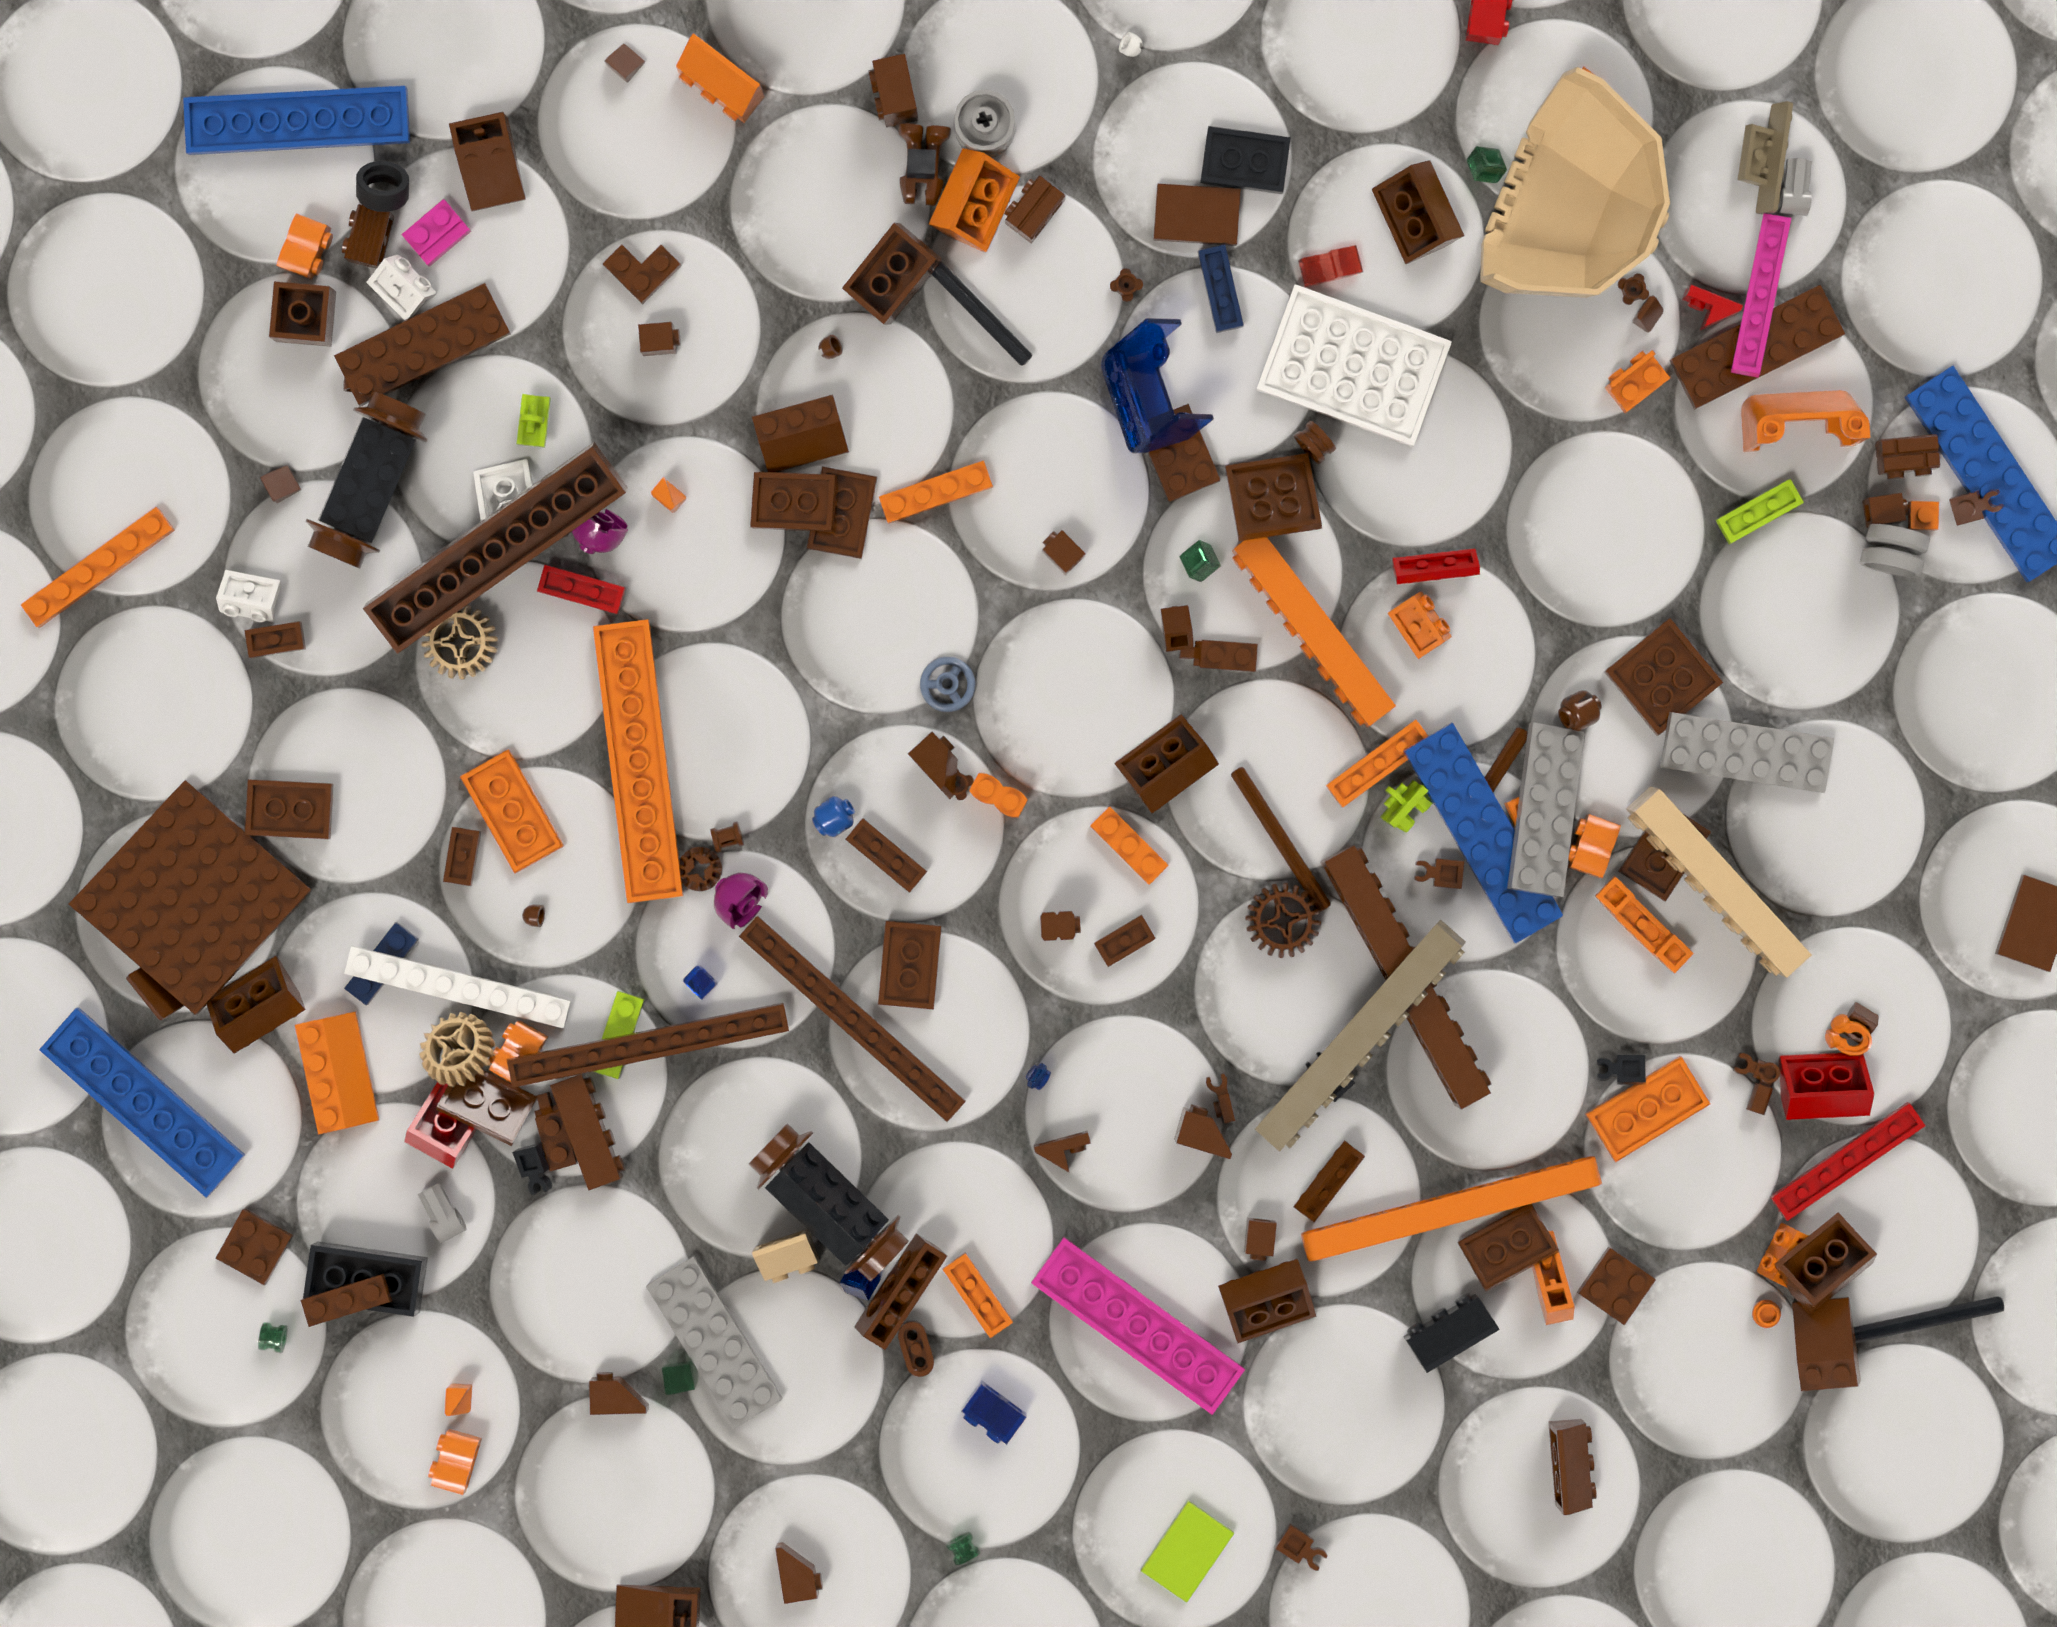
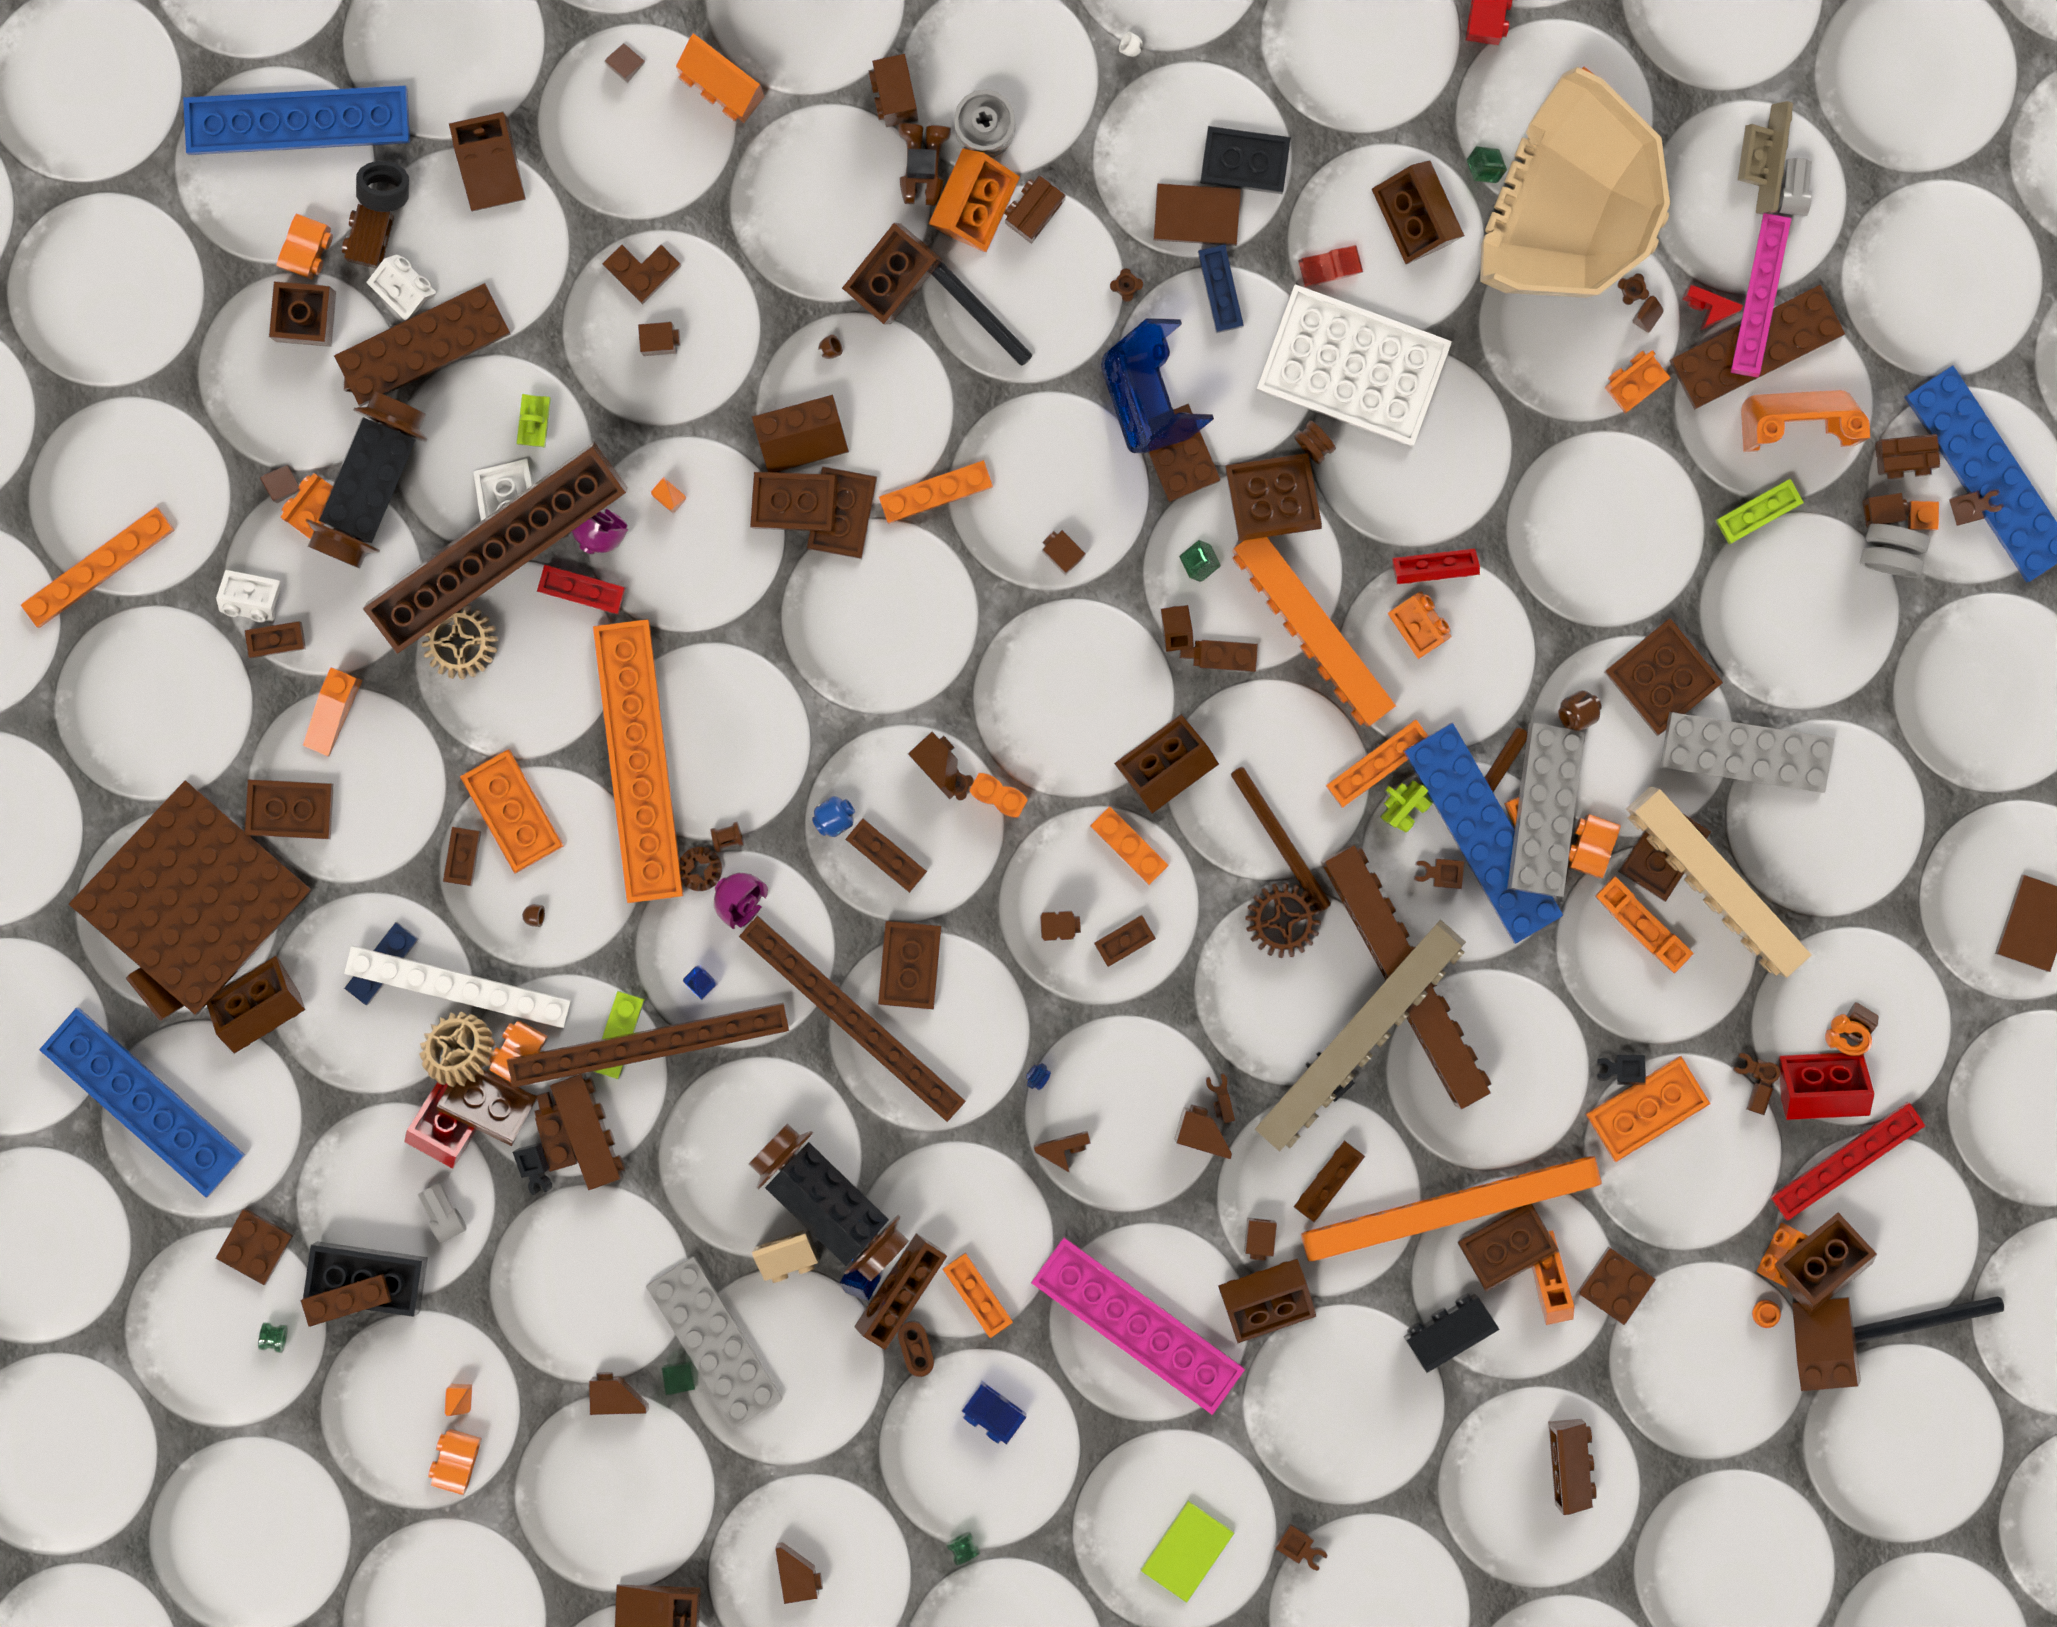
(307, 504): none -> orange bracket
(331, 710): none -> slope
(337, 1072): orange slope -> none
(436, 232): dark pink plate -> none
(926, 684): sand blue piece -> none

